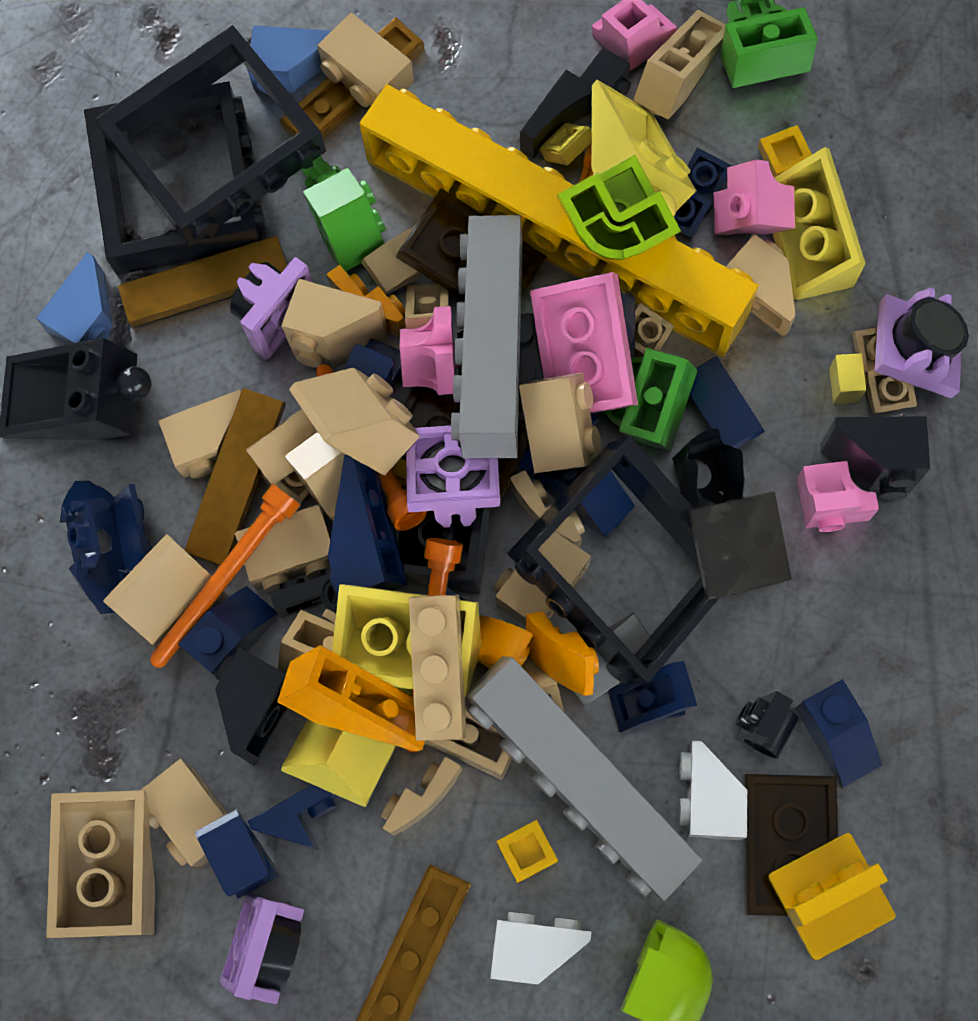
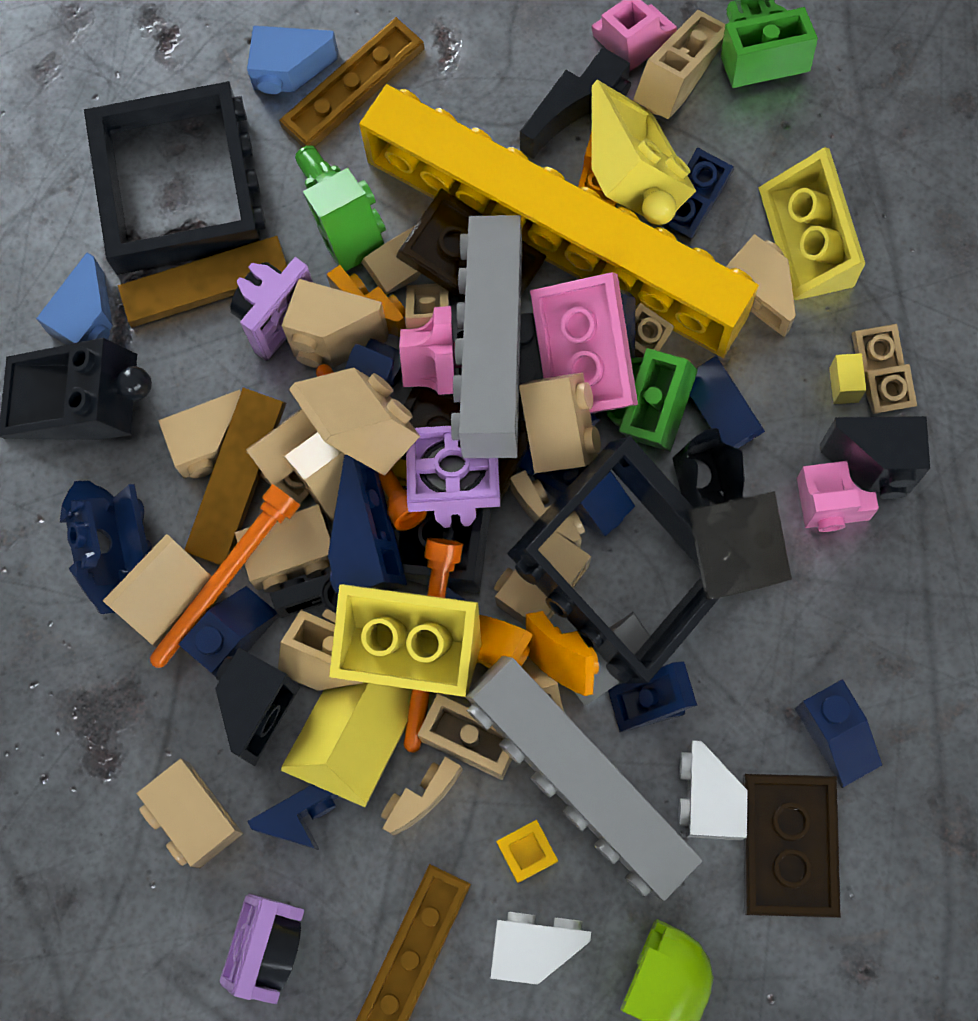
(100, 865): tan slope -> none
(178, 86): black window -> none
(236, 855): dark blue slope -> none
(349, 699): light orange slope -> none
(363, 60): tan brick -> none
(437, 667): tan plate -> none
(566, 143): light yellow tile -> none
(618, 212): lime brick -> none
(753, 202): bright pink brick -> none
(767, 724): black plate -> none
(784, 149): yellow plate -> none
(832, 896): yellow bracket -> none
(921, 341): piece -> none

